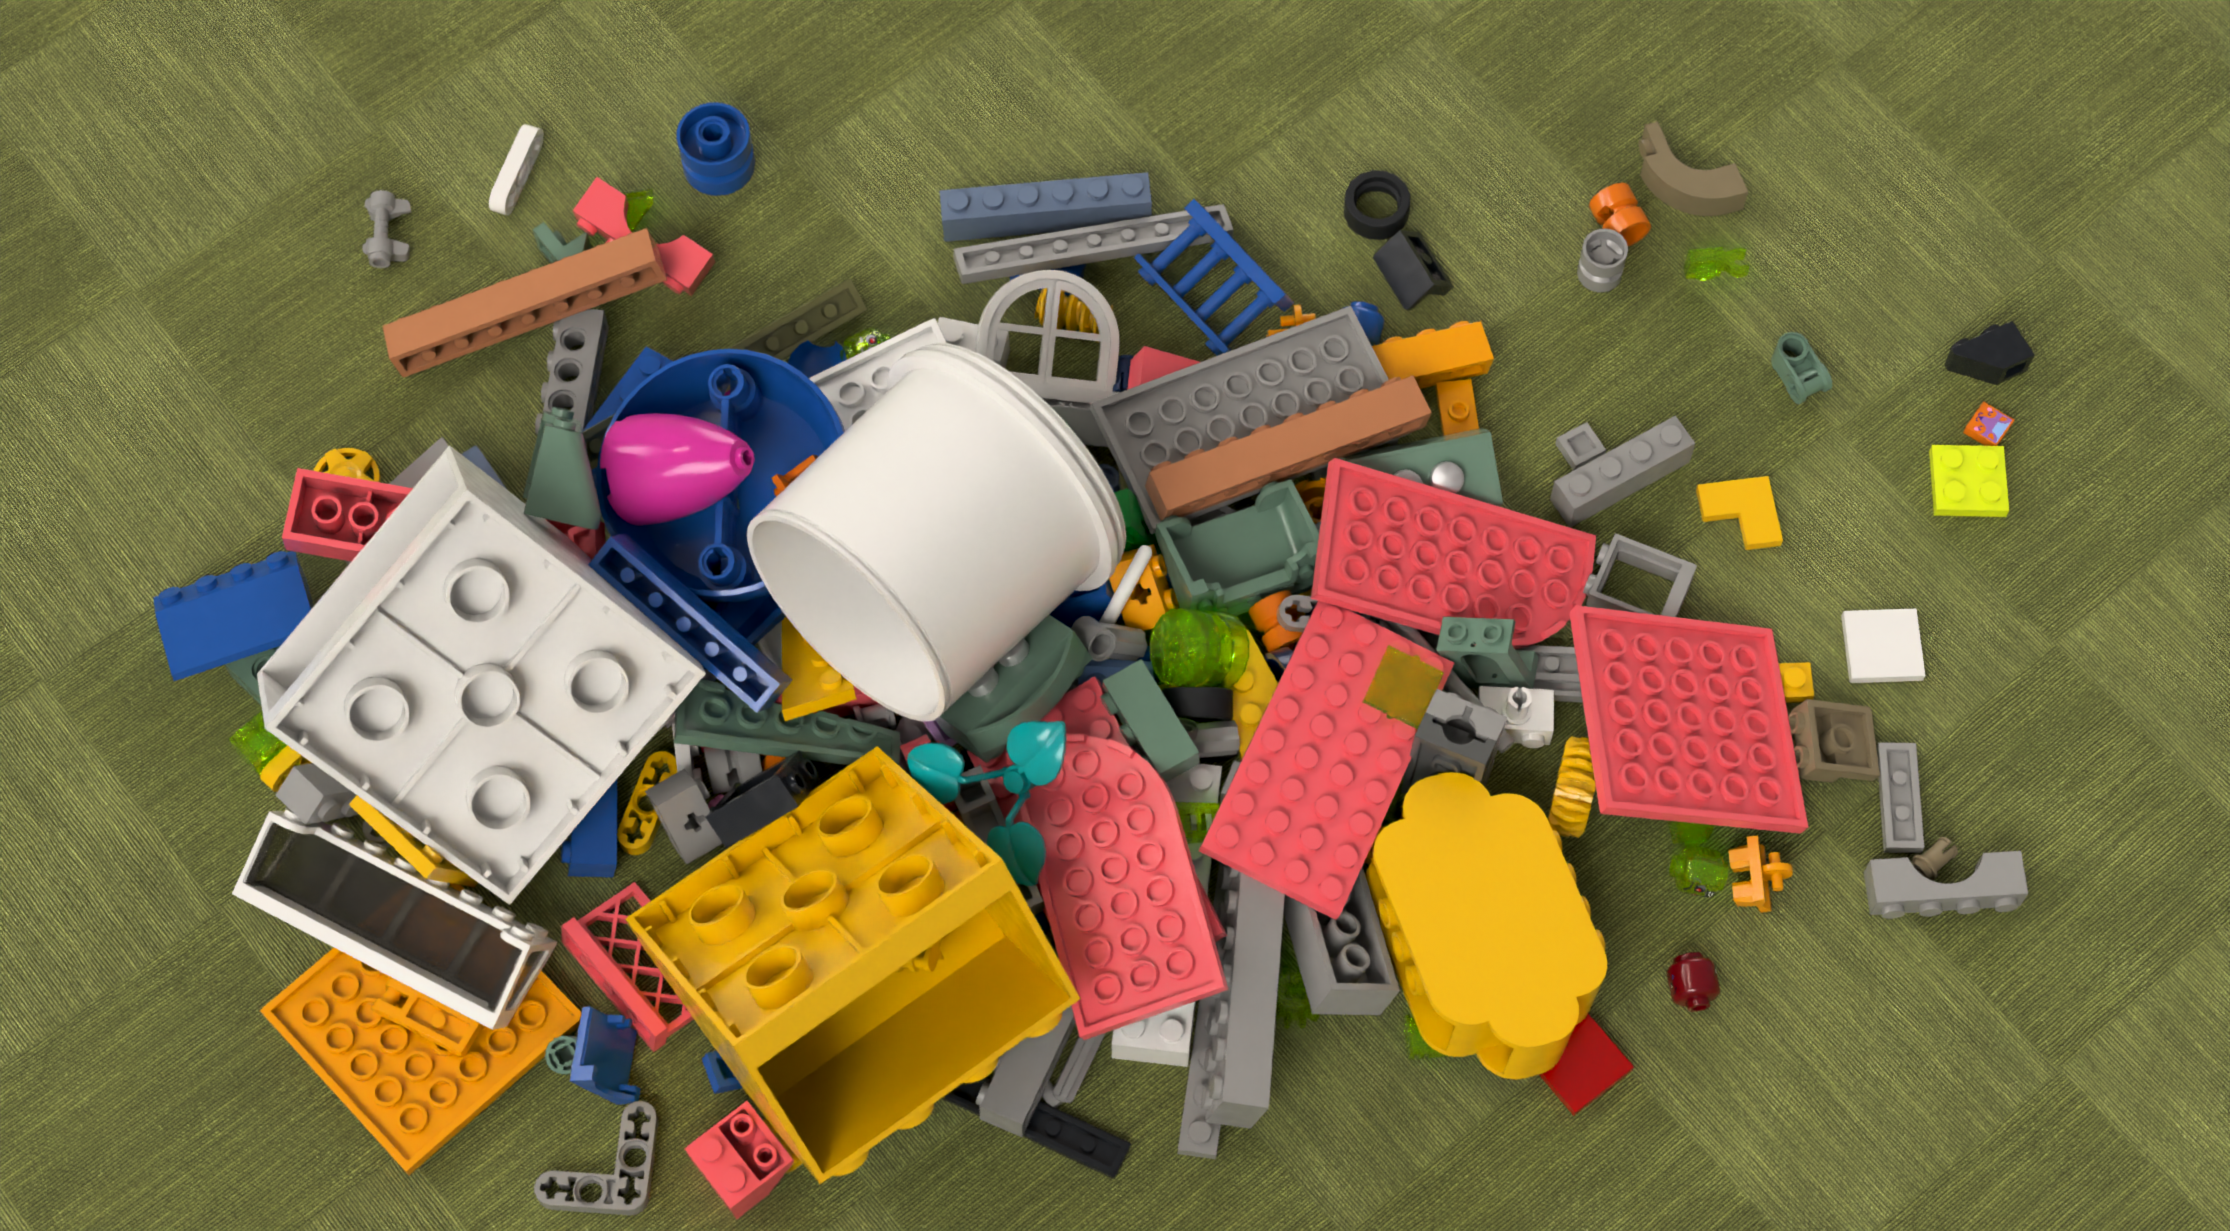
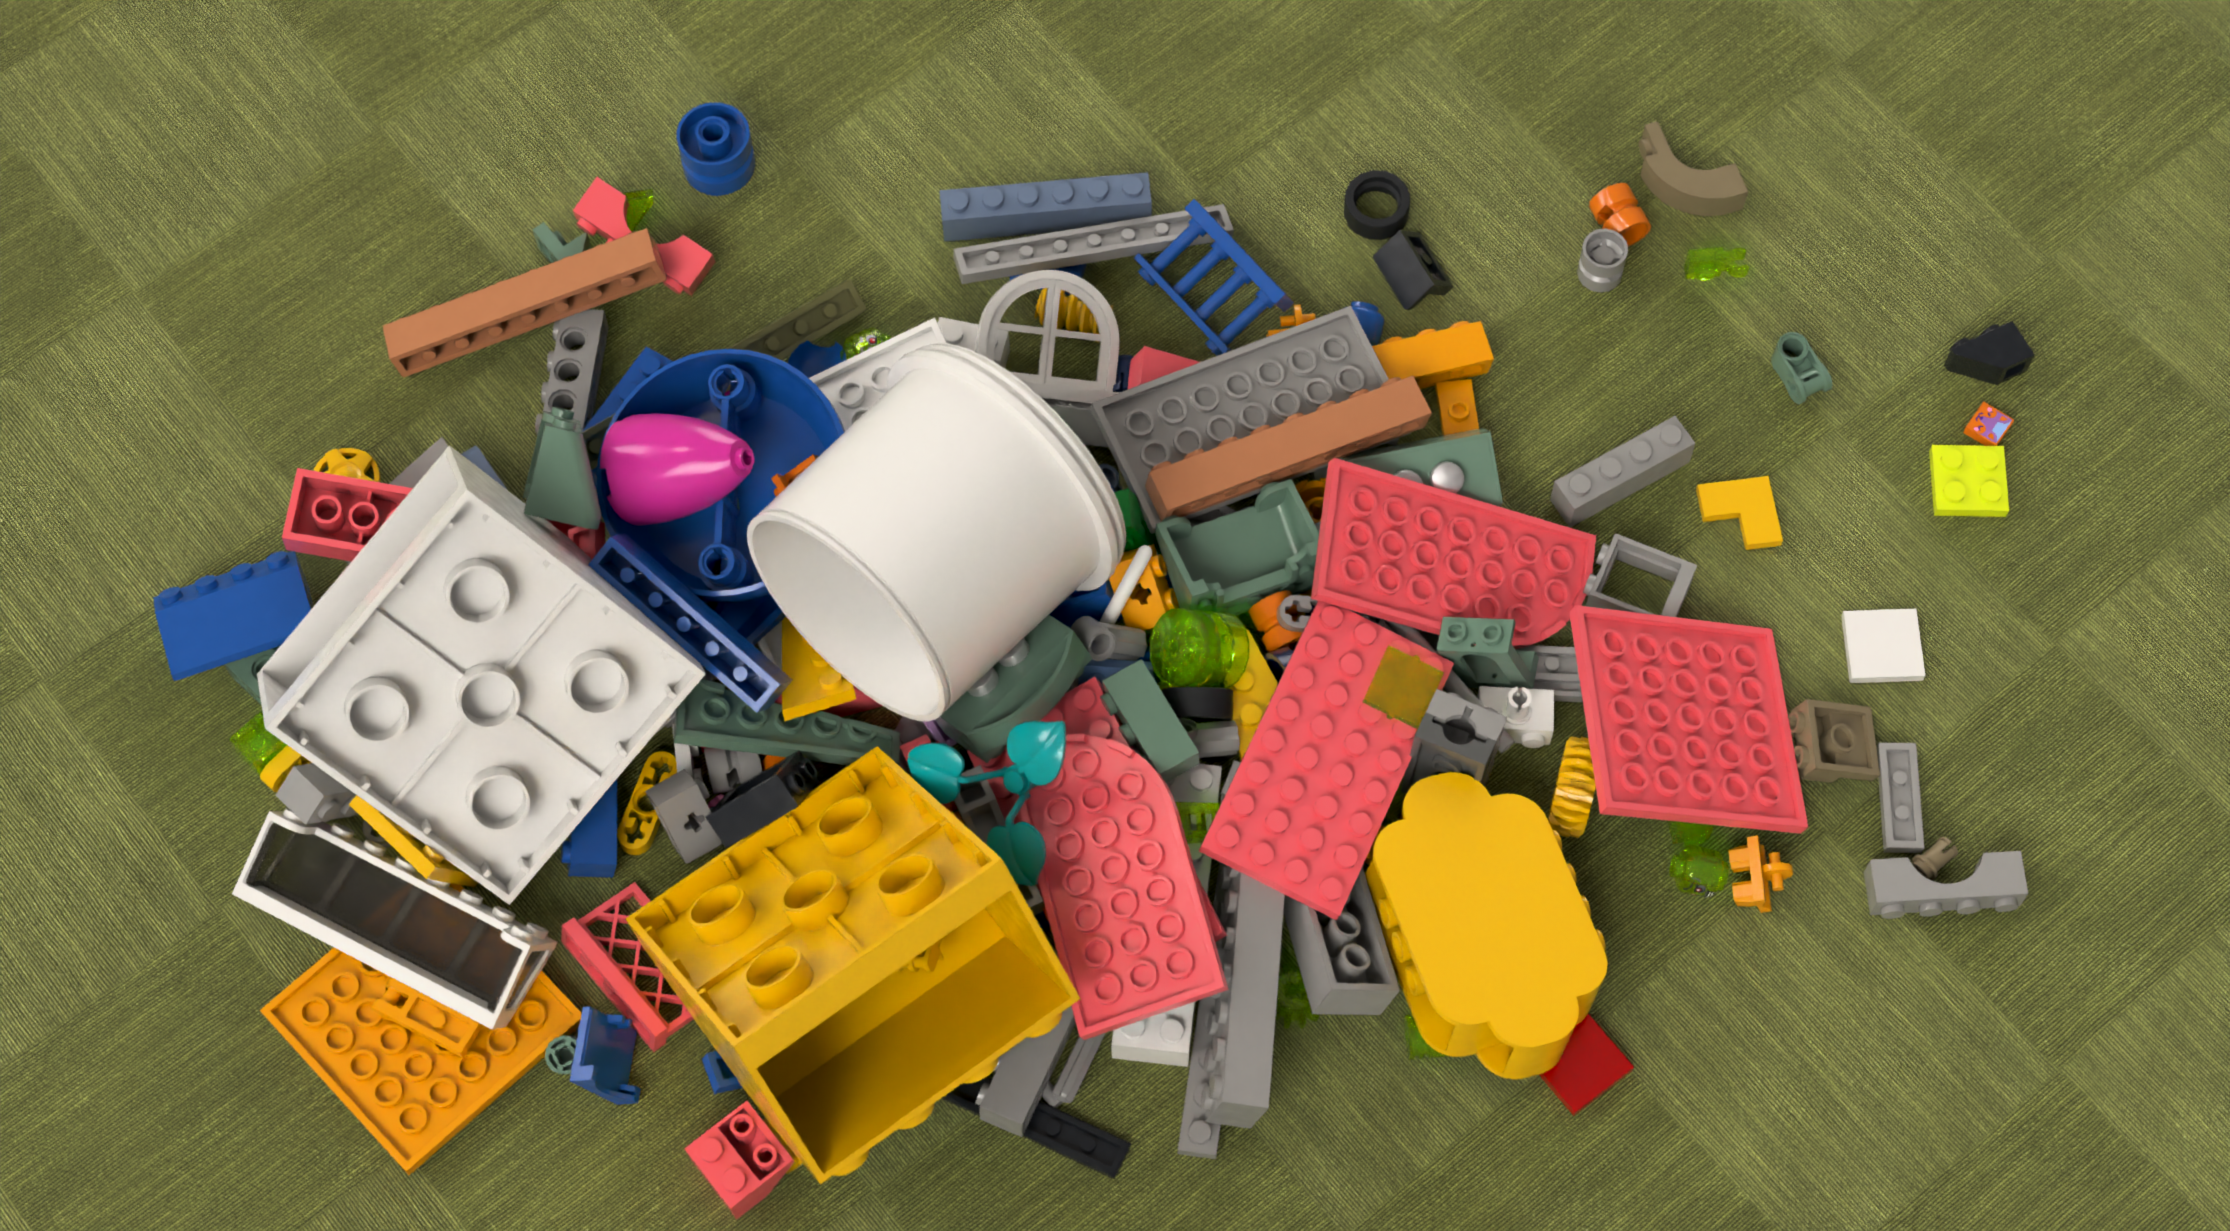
(381, 249): light grey piece -> none
(516, 169): white beam -> none
(612, 1185): light grey beam -> none
(875, 715): light grey bush -> none
(1580, 446): light grey plate -> none
(1693, 981): dark red head -> none
(1797, 681): yellow plate -> none

